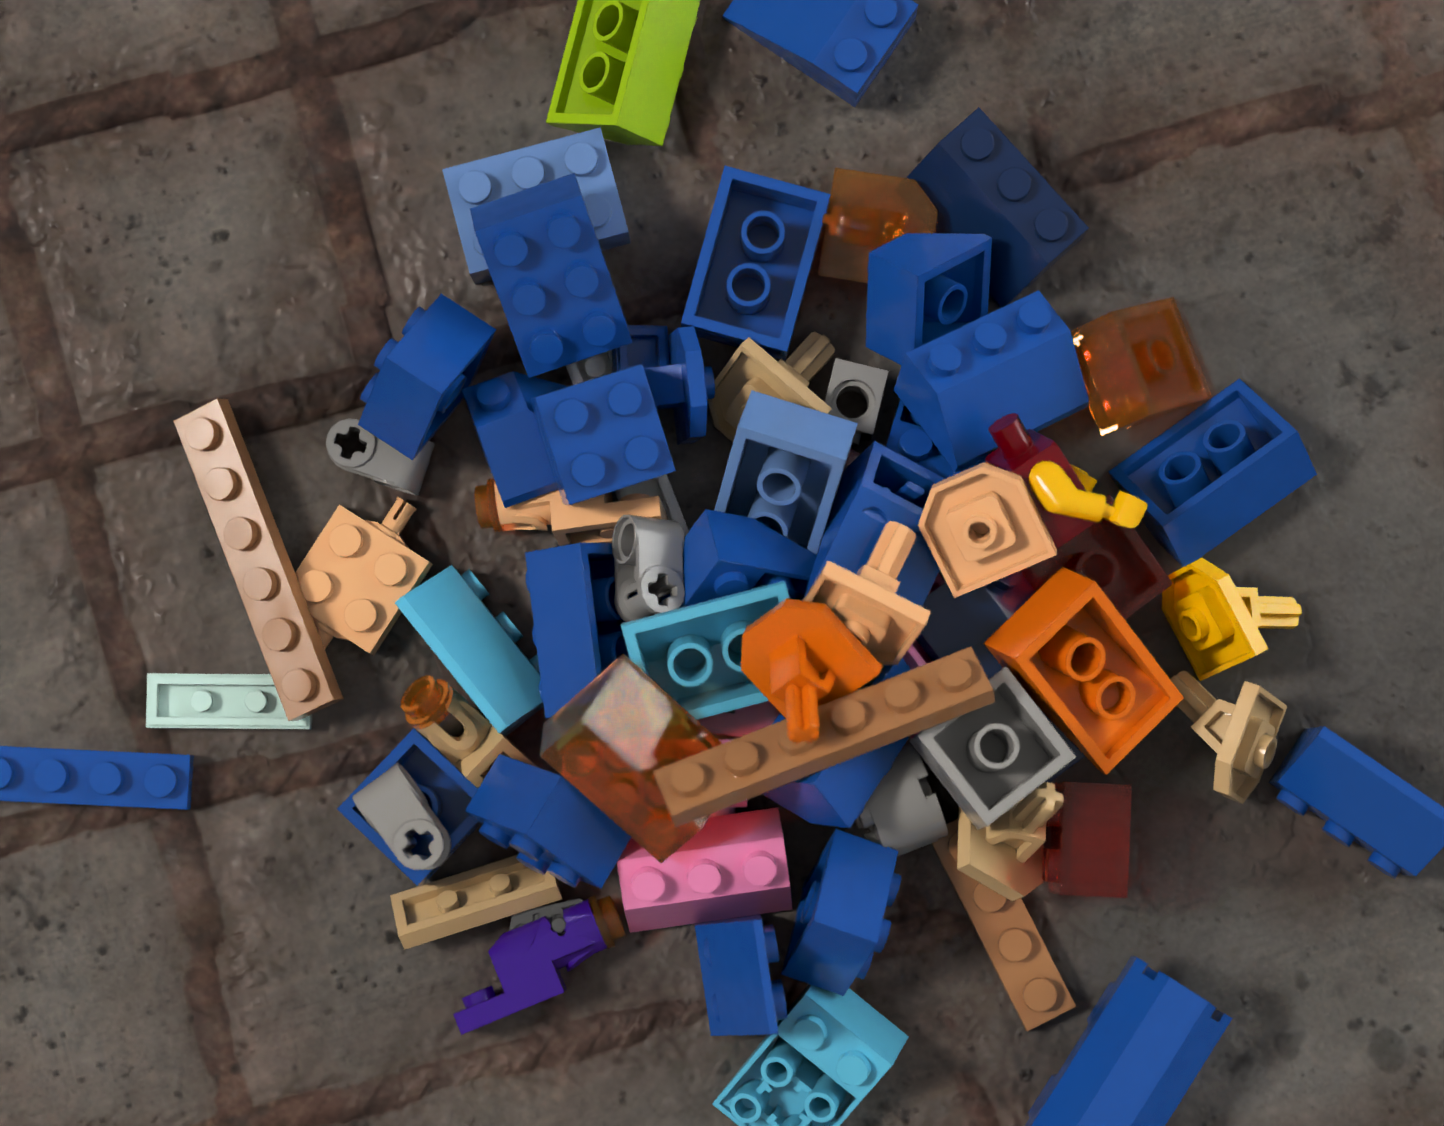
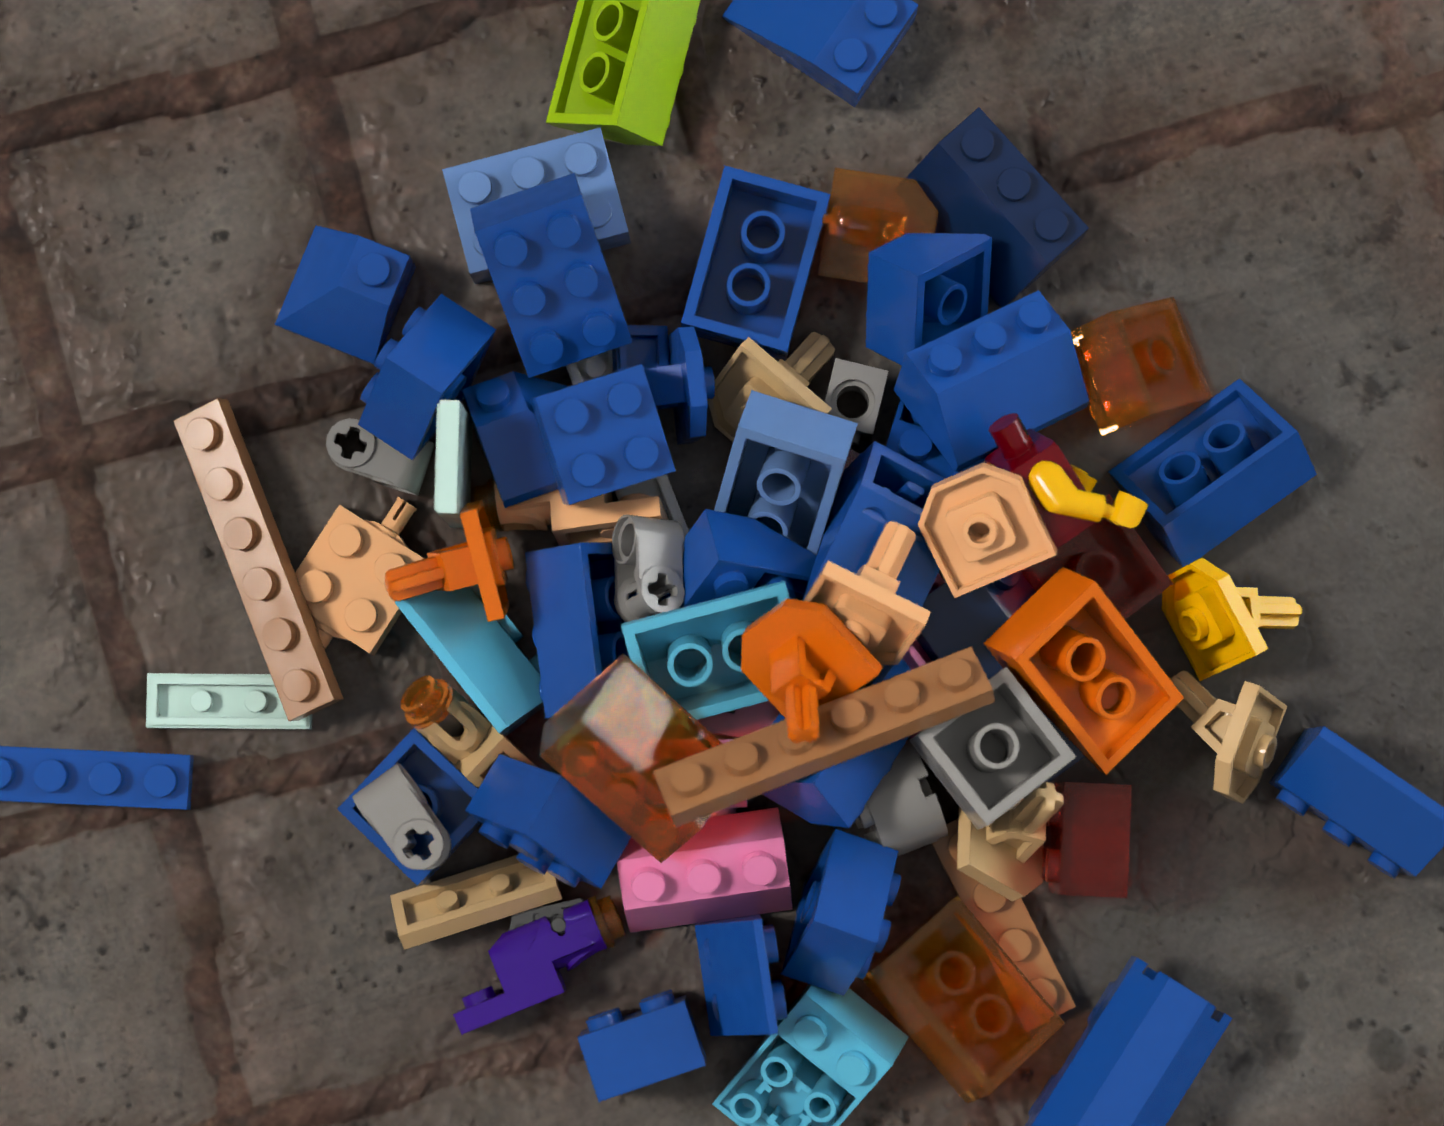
(346, 293): none -> blue slope
(452, 461): none -> light aqua tile
(476, 561): none -> orange piece
(642, 1045): none -> blue brick
(963, 1001): none -> clear orange slope

